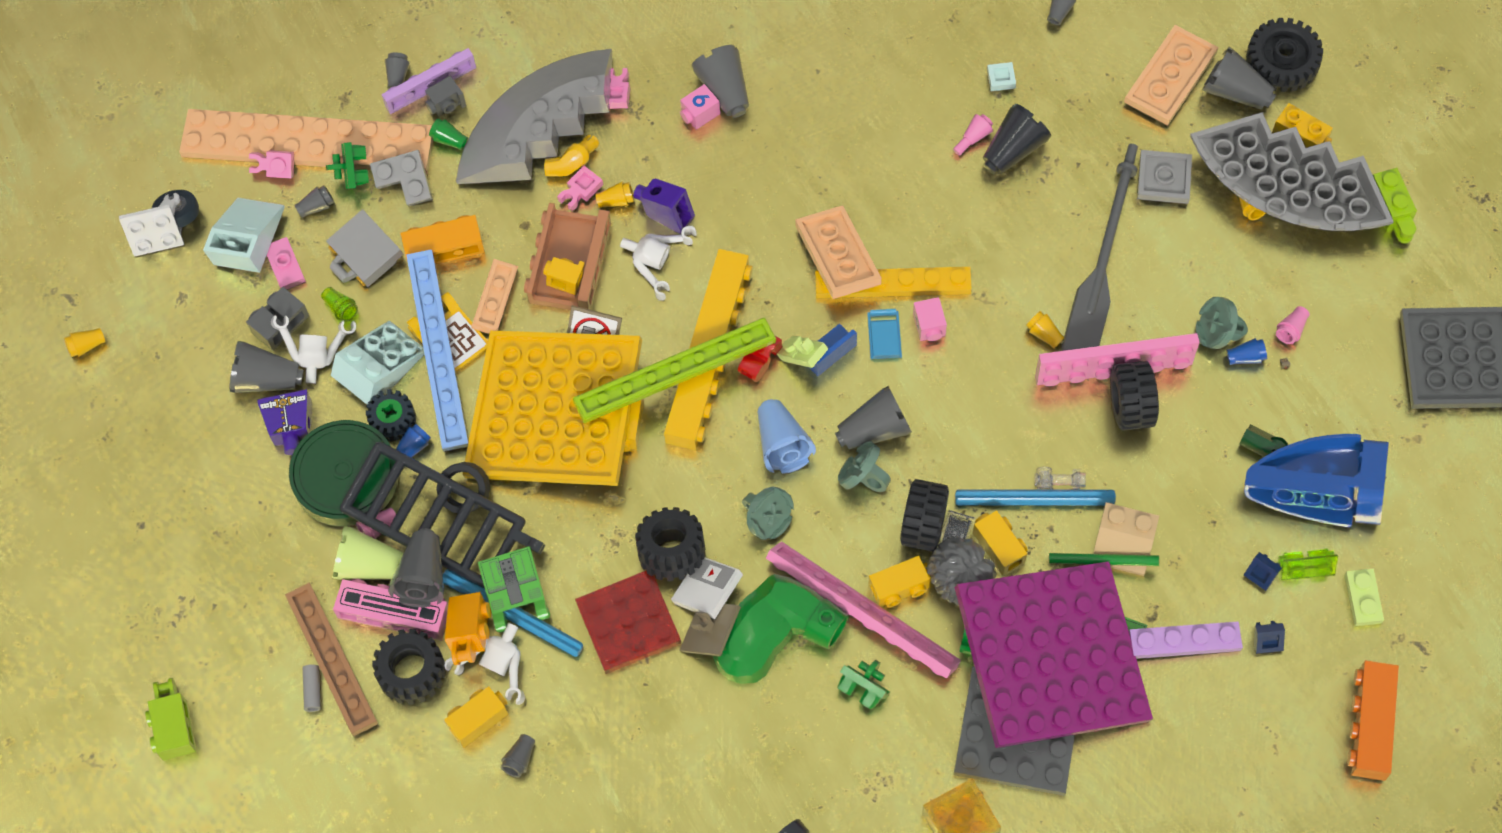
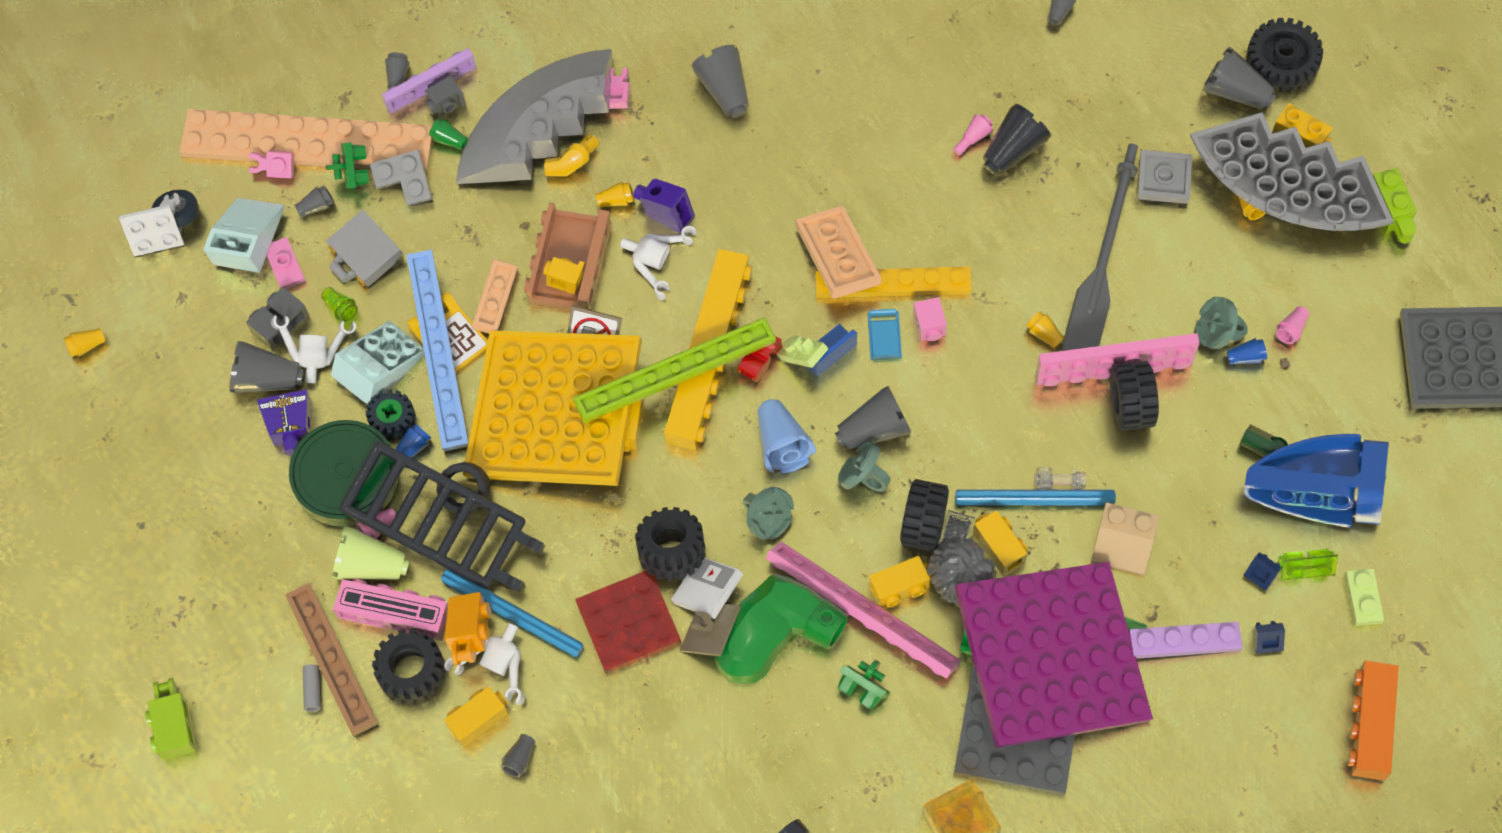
(419, 572): dark grey cone -> none
(446, 239): light orange brick -> none
(511, 583): bright green flag -> none
(581, 185): bright pink plate -> none
(699, 107): bright pink brick -> none
(1001, 76): light aqua plate -> none
(1113, 559): green bar -> none
(1171, 75): light nougat plate -> none

